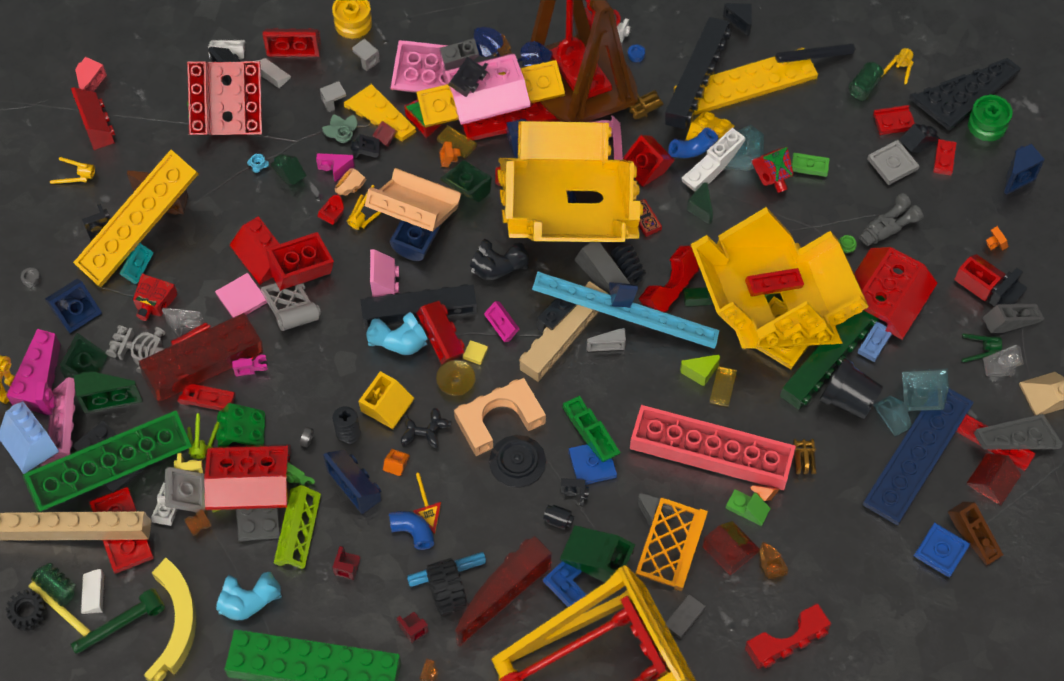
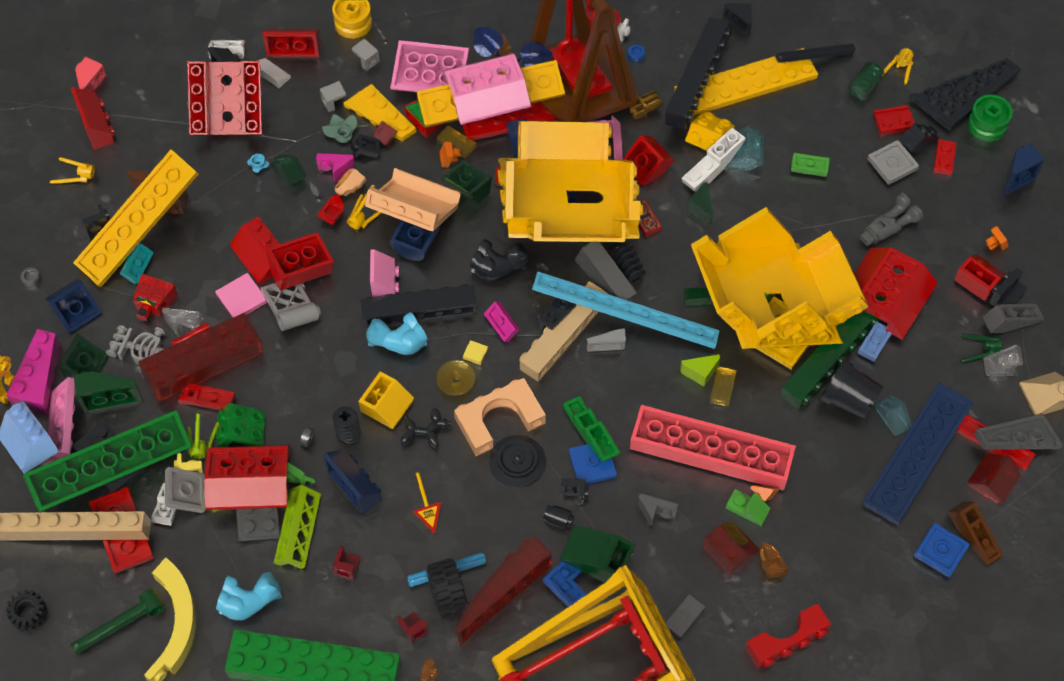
(45, 398): dark pink plate -> none
(54, 583): clear green piece -> none
(60, 610): light yellow bar -> none
(92, 592): white slope -> none
(197, 522): clear orange wheel -> none
(247, 367): dark pink plate -> none
(395, 462): orange slope -> none
(415, 525): blue cylinder -> none
(440, 331): red slope -> none
(455, 54): dark grey slope -> none
(467, 76): black bracket -> none
(622, 294): dark blue slope -> none
(683, 268): red arch -> none
(688, 549): light orange fence -> none
(693, 147): blue cylinder -> none
(774, 168): red torso -> none
(774, 282): red plate -> none
(804, 454): pearl gold arm -> none
(848, 243): bright green plate -> none
(925, 389): clear light blue slope -> none

